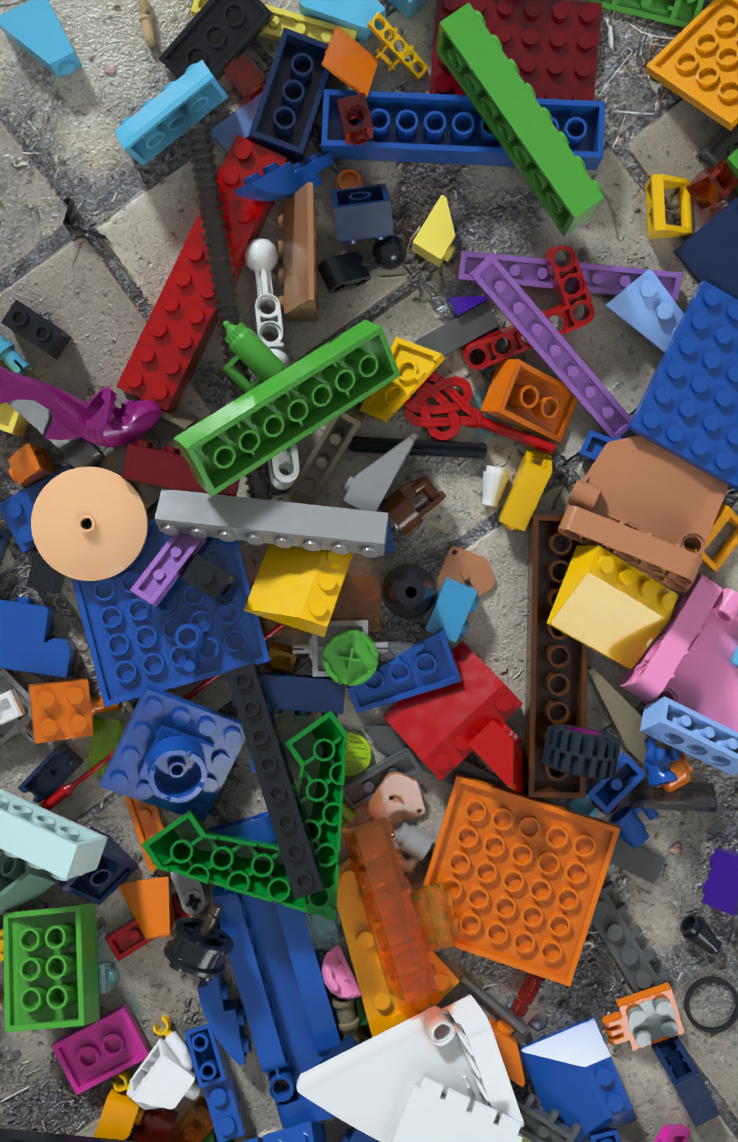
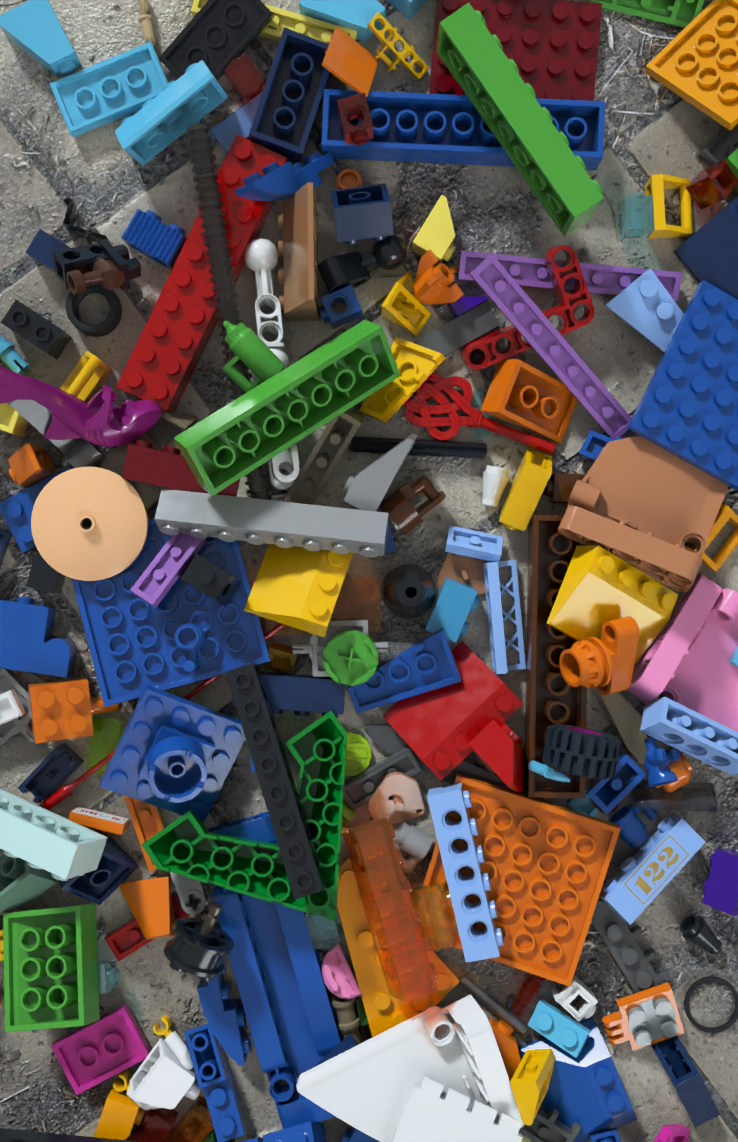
(42, 249): none -> dark blue brick
(86, 377): none -> yellow tile
(96, 265): none -> black hips
(99, 820): none -> orange tile
(106, 326): none -> black tyre
(109, 89): none -> medium azure piece
(154, 238): none -> blue brick
(347, 297): none -> blue brick
(403, 307): none -> yellow slope
(434, 282): none -> orange brick
(474, 544): none -> light blue plate
(475, 943): none -> light blue brick
(496, 618): none -> light blue fence
(532, 1082): none -> yellow tile
(548, 772): none -> medium azure helmet
(559, 1028): none -> medium azure plate
(561, 486): none -> reddish brown brick
(585, 1007): none -> white window
(603, 661): none -> orange beam
(636, 215): none -> clear light blue brick
(651, 868): none -> light blue brick

